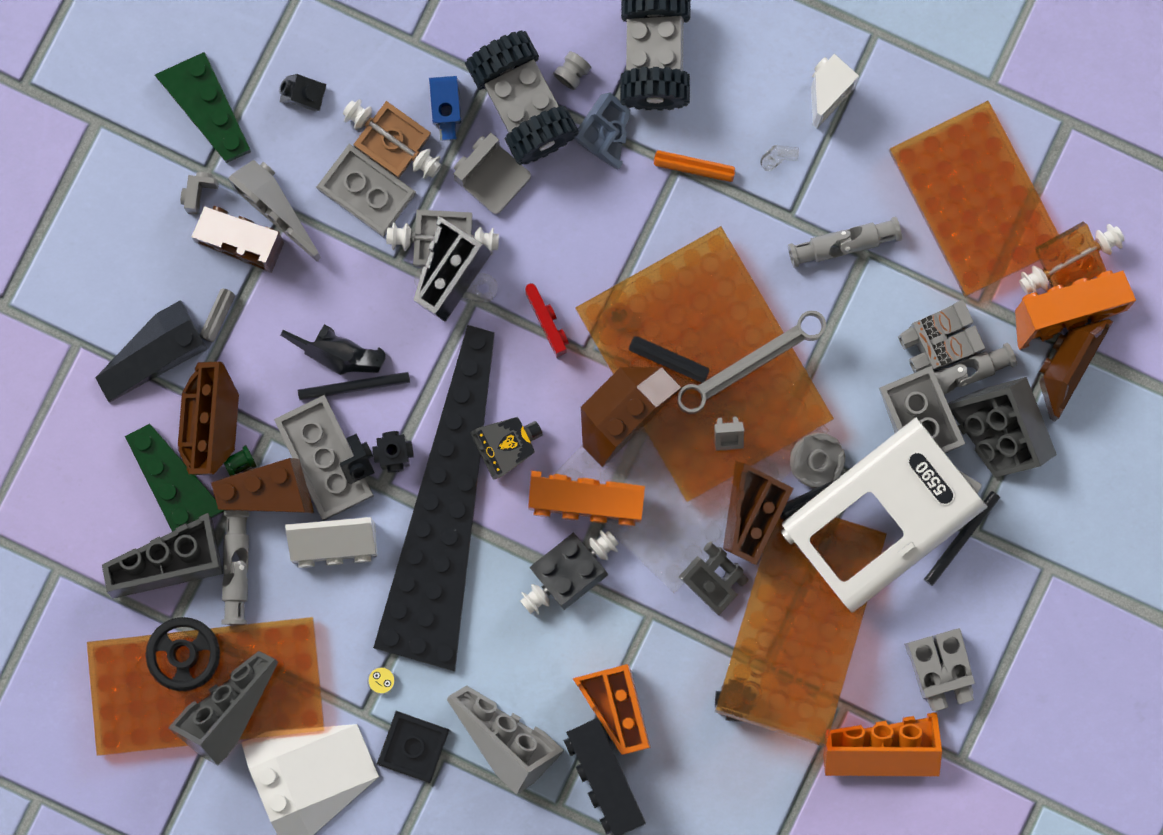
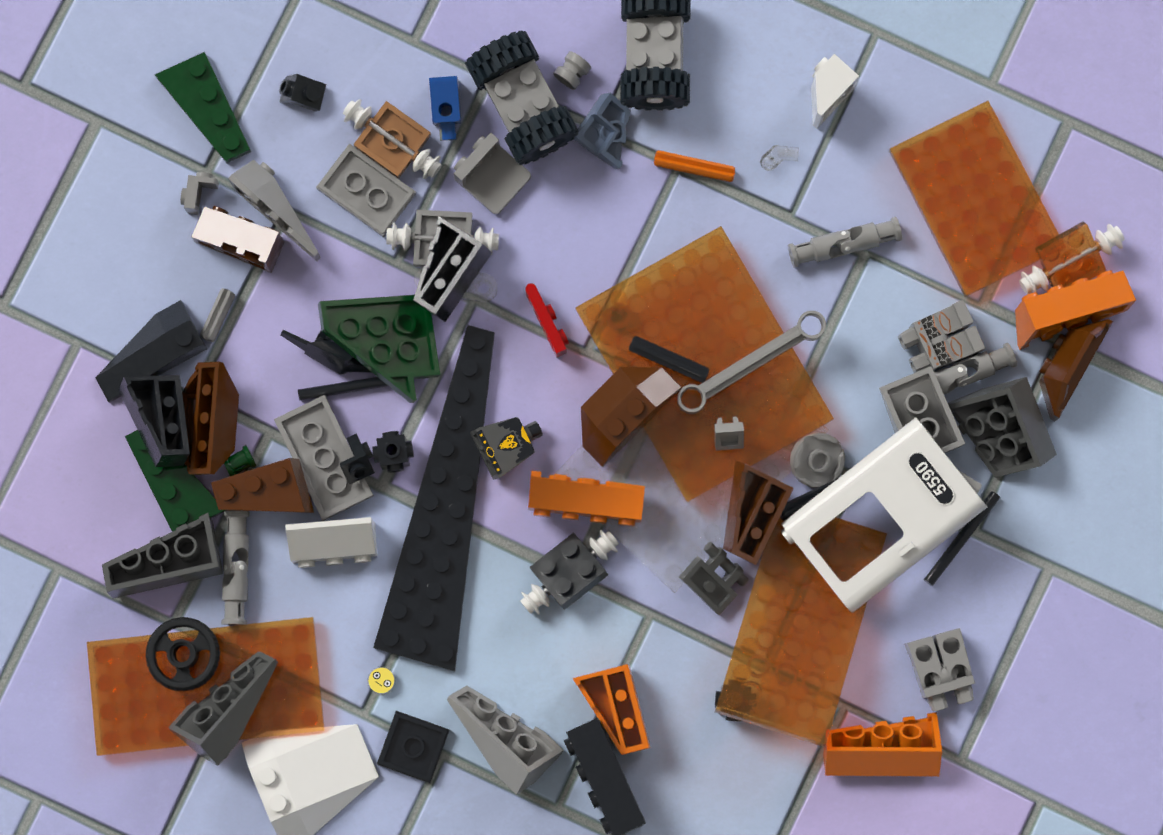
(158, 416): none -> black wedge
(386, 336): none -> dark green wing

